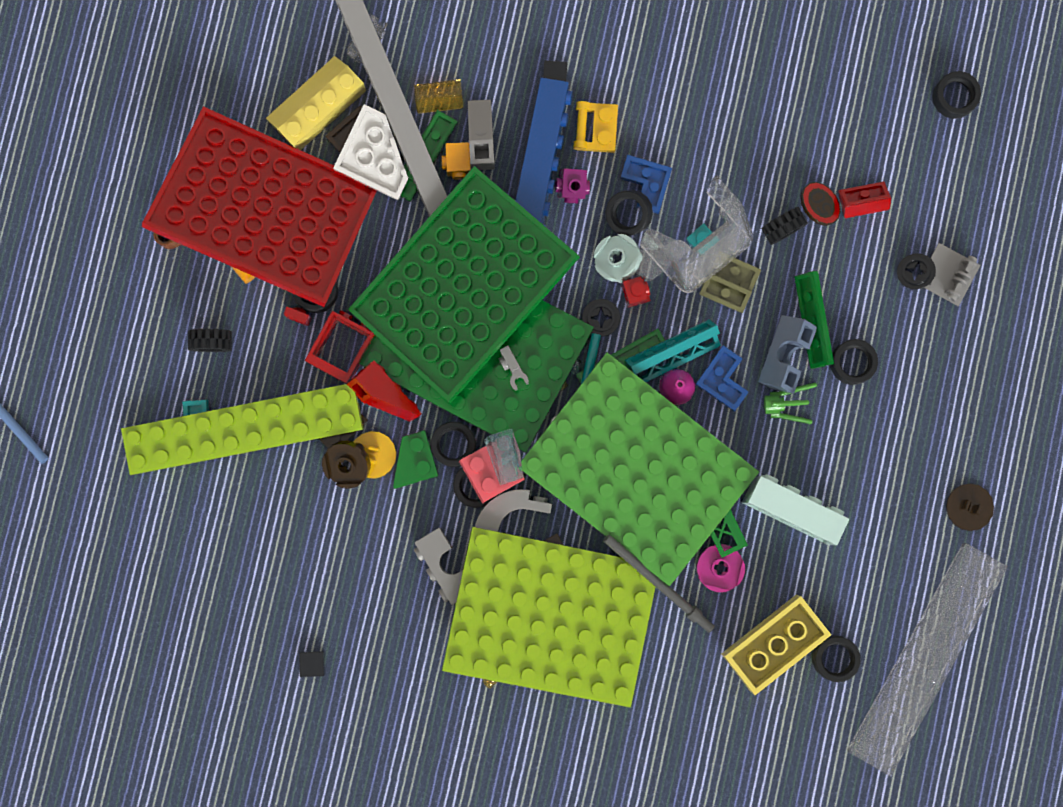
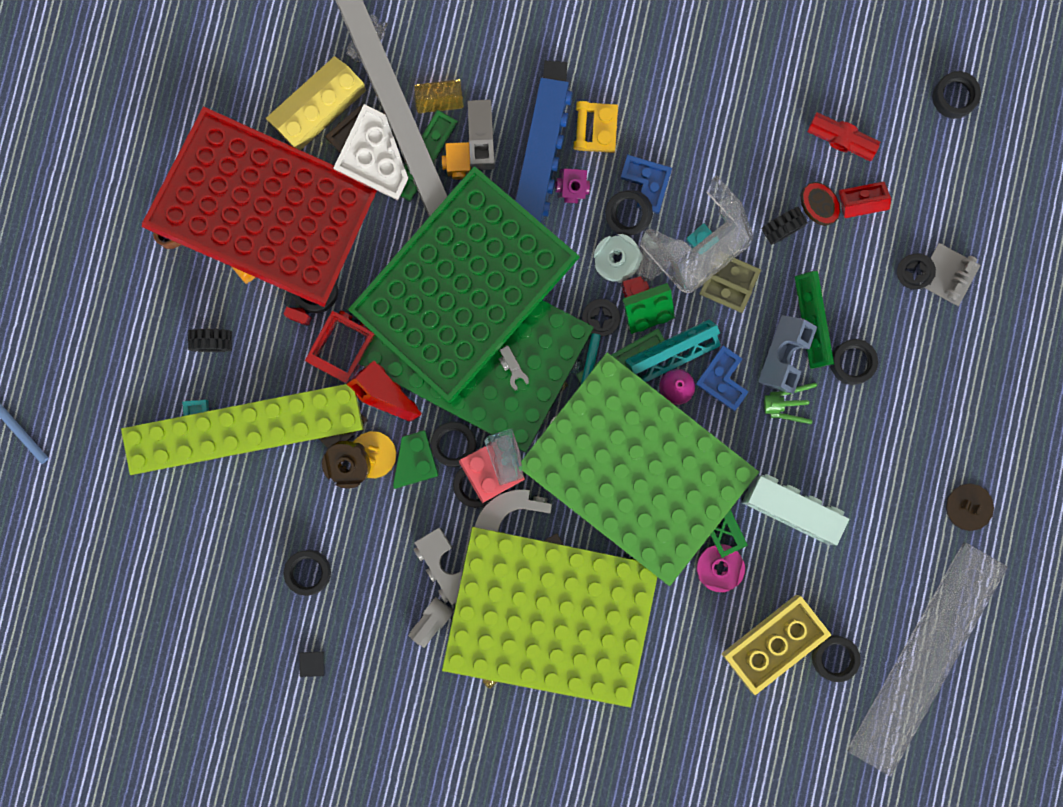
(289, 569): none -> black tyre
(433, 618): none -> light grey piece
(649, 308): none -> green plate
(692, 612): dark grey bar -> none
(843, 136): none -> red piece

